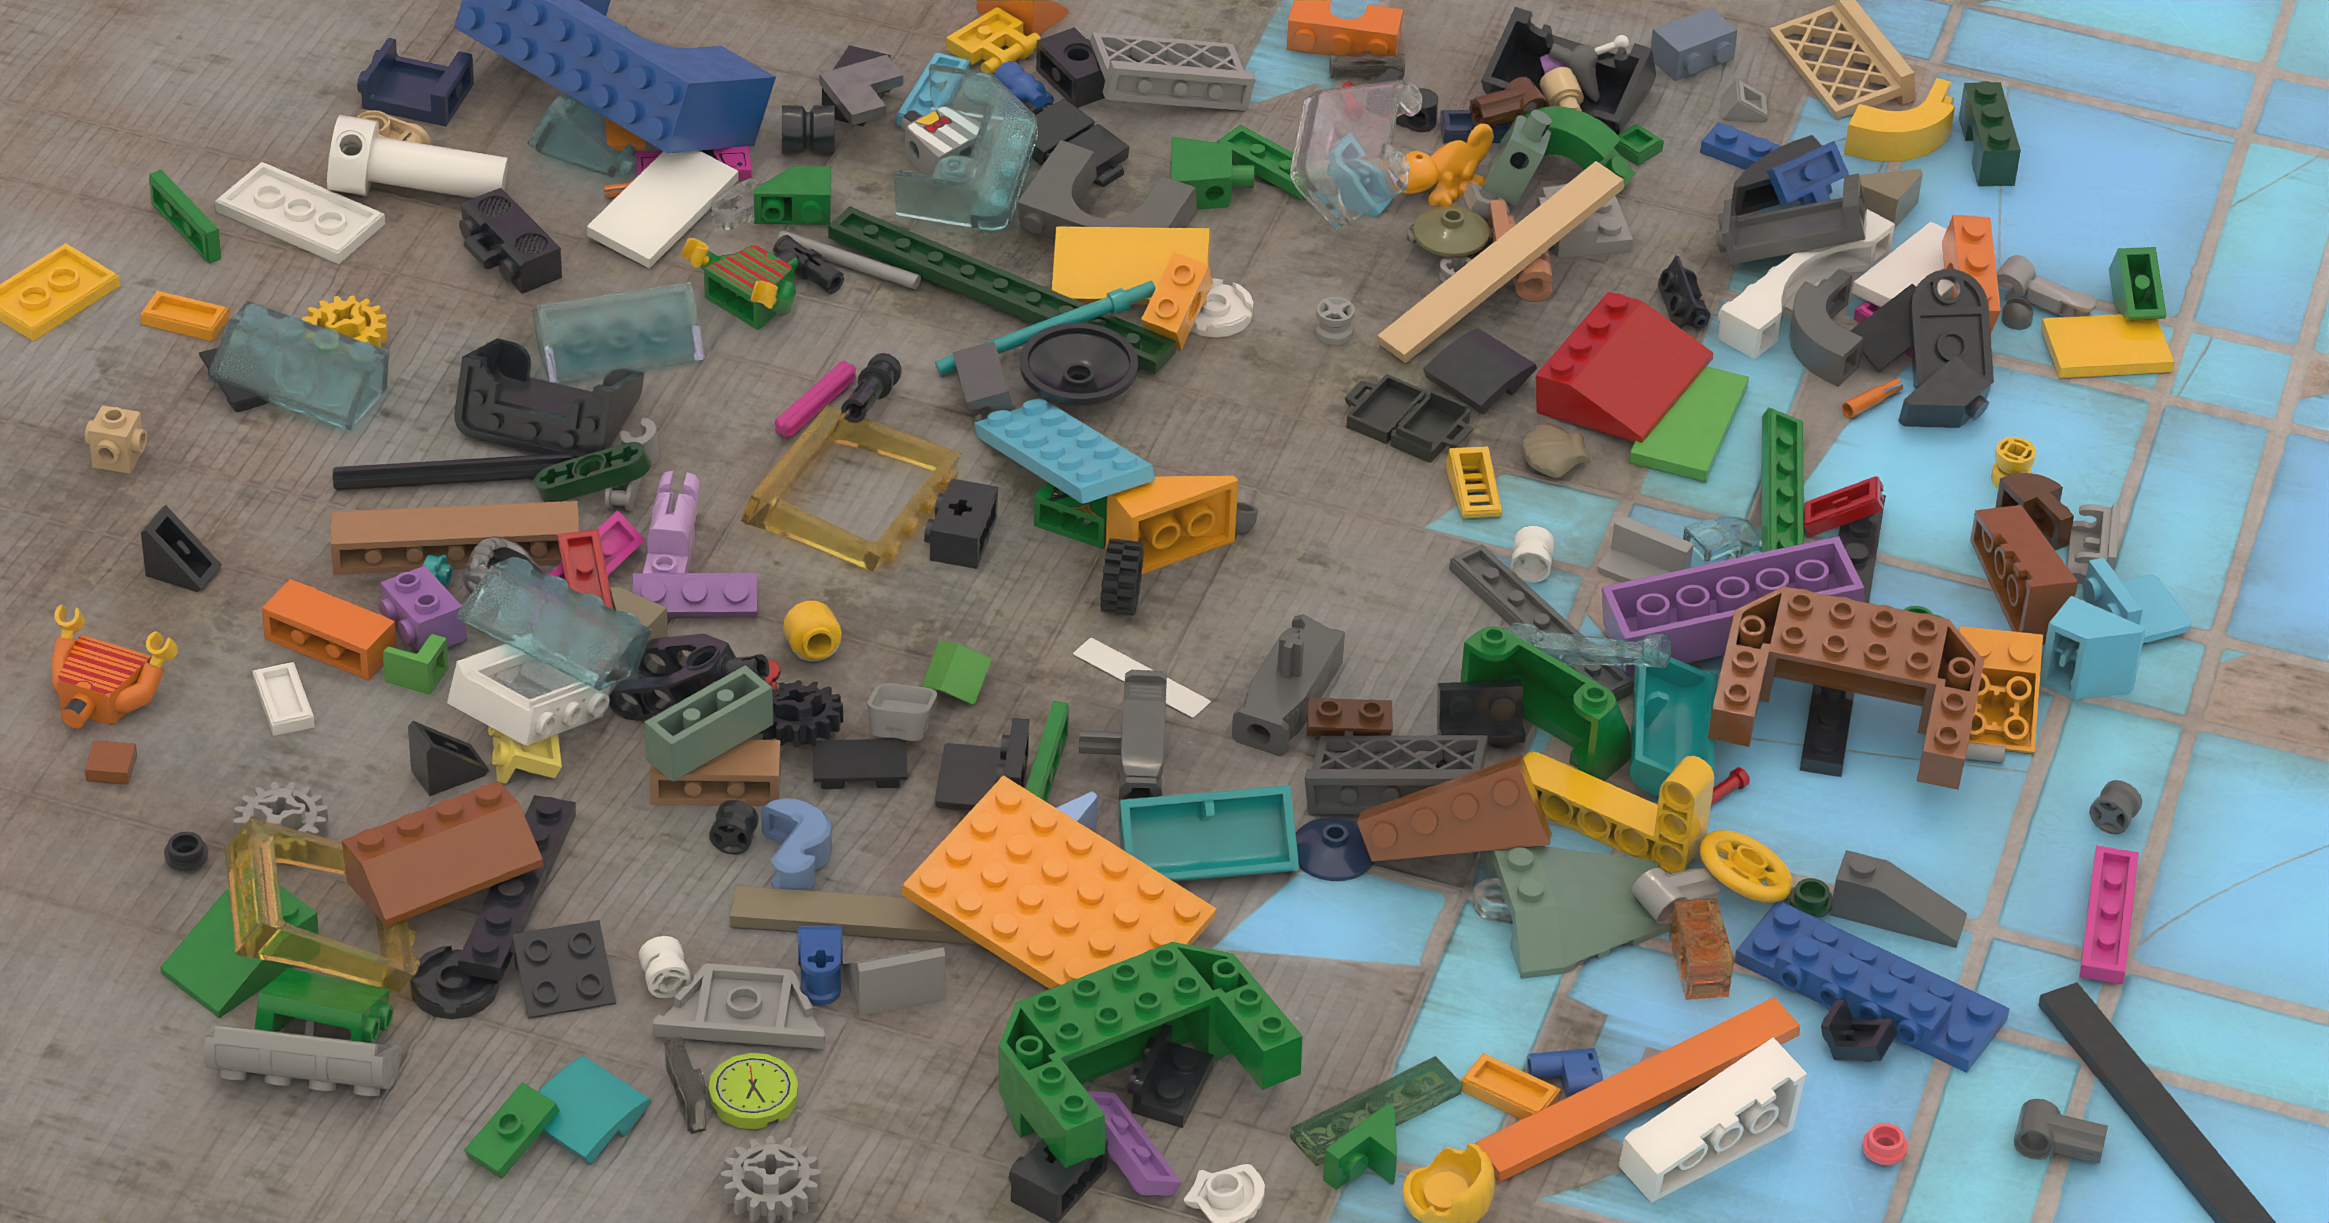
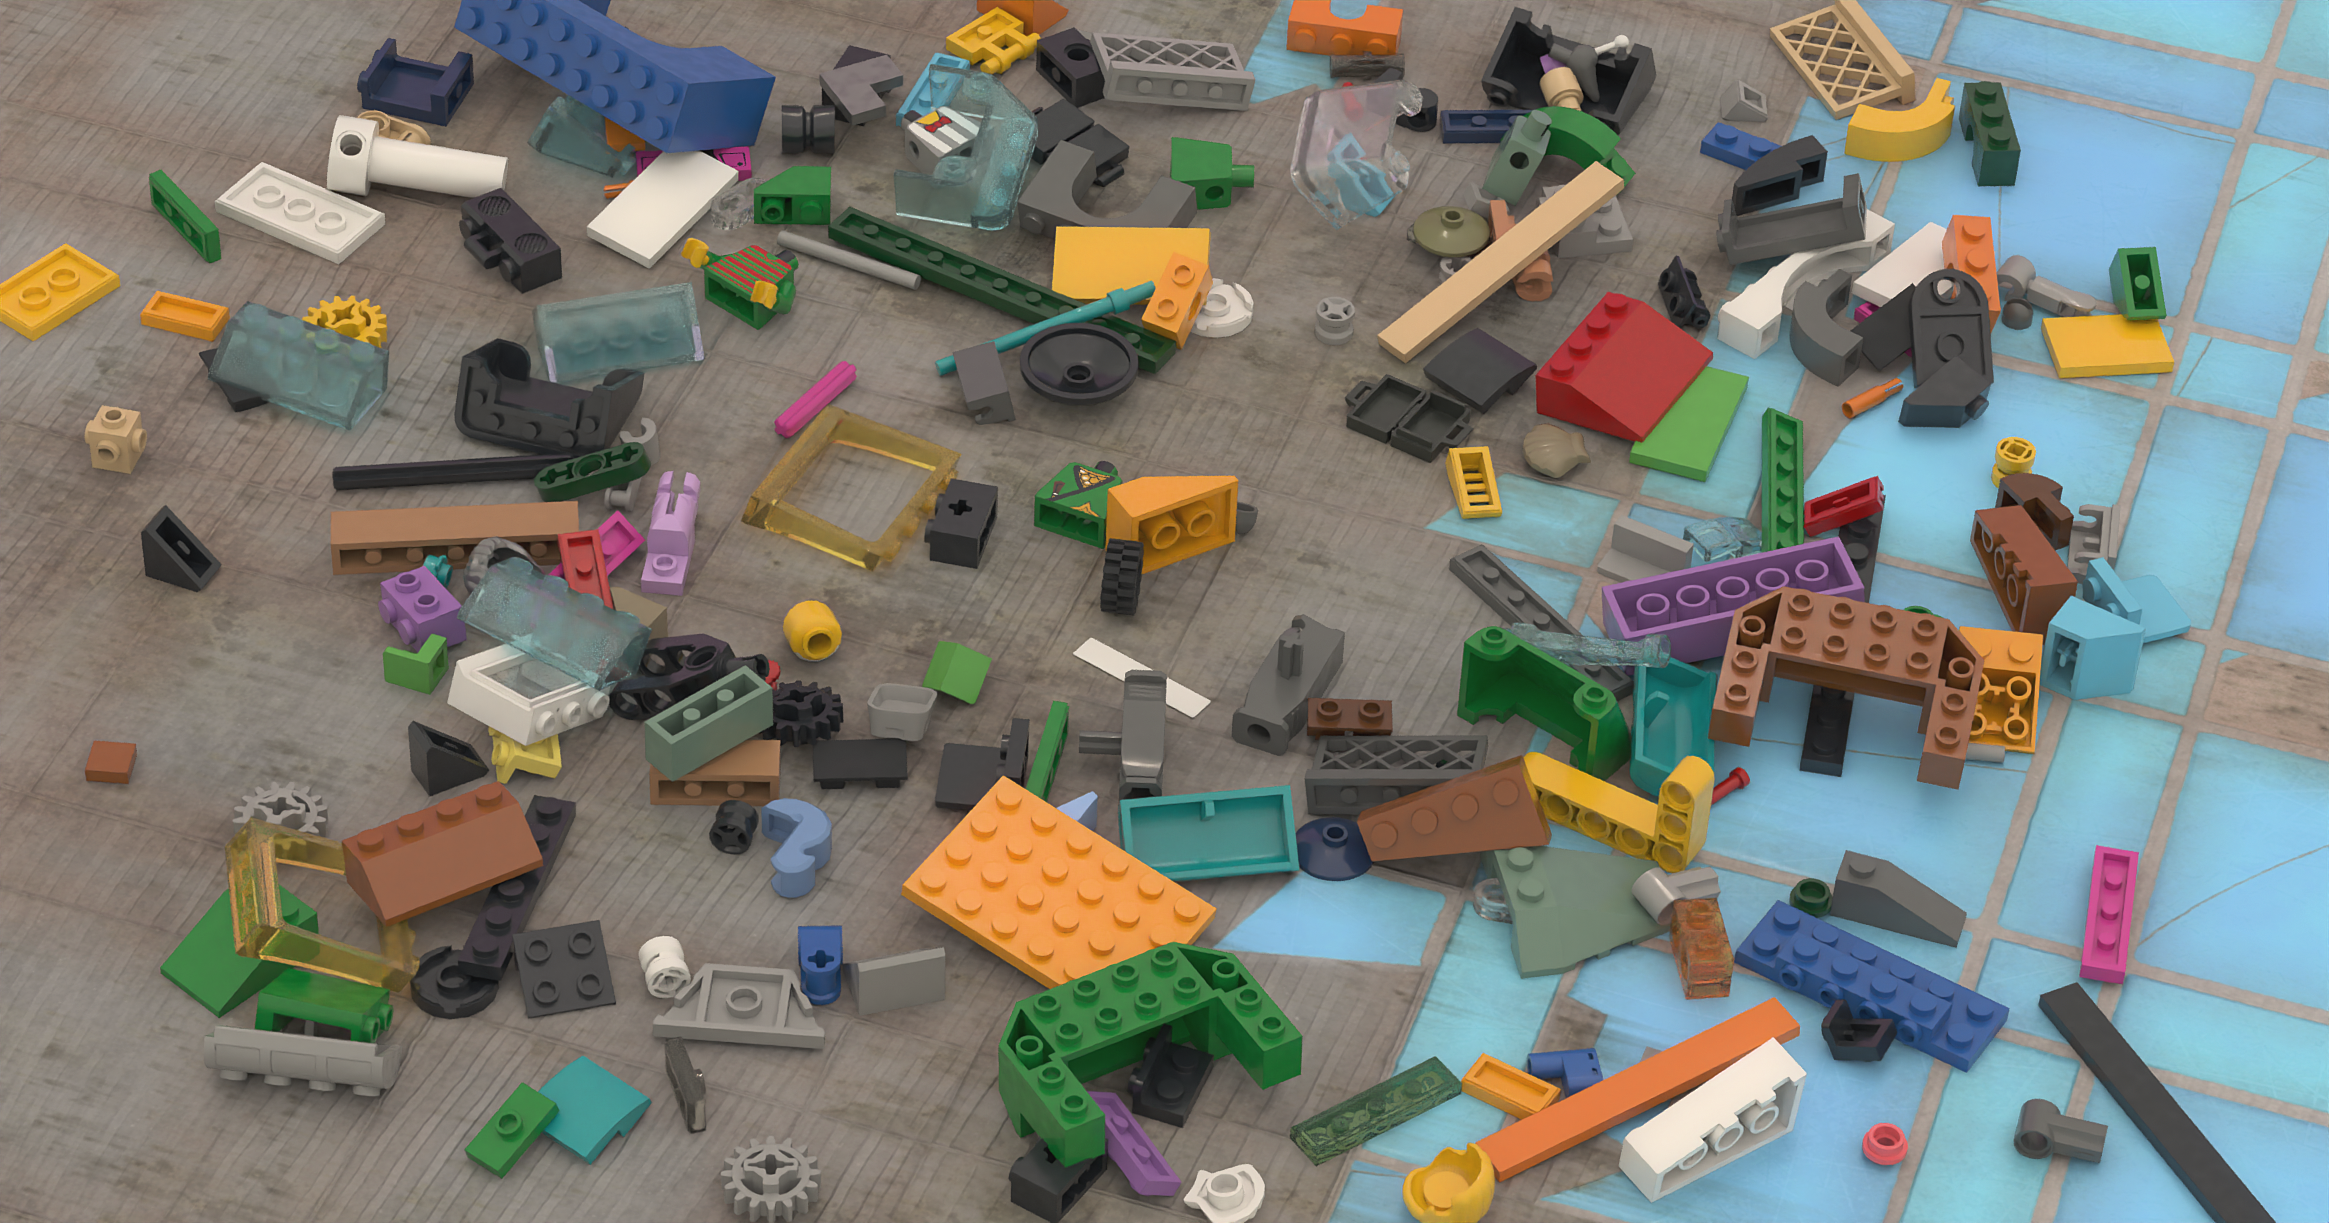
(101, 678): orange torso -> none
(185, 851): black plate -> none
(283, 699): white tile -> none
(328, 629): orange brick -> none
(700, 593): medium lavender plate -> none
(753, 1090): lime tile -> none
(811, 265): black pin -> none
(856, 913): dark tan tile -> none
(873, 384): black pin -> none
(1023, 85): blue piece -> none
(1063, 451): medium azure plate -> none
(1269, 159): green plate -> none
(1367, 1145): green slope -> none
(1449, 168): light orange animal -> none
(1482, 709): black bracket -> none
(1504, 106): reddish brown piece -> none
(1532, 554): white wheel -> none
(1638, 145): green tile -> none
(1693, 44): sand blue piece -> none
(1745, 867): yellow plate -> none
(1809, 175): blue hinge -> none
(1892, 193): dark tan slope -> none
(2115, 807): dark grey wheel -> none

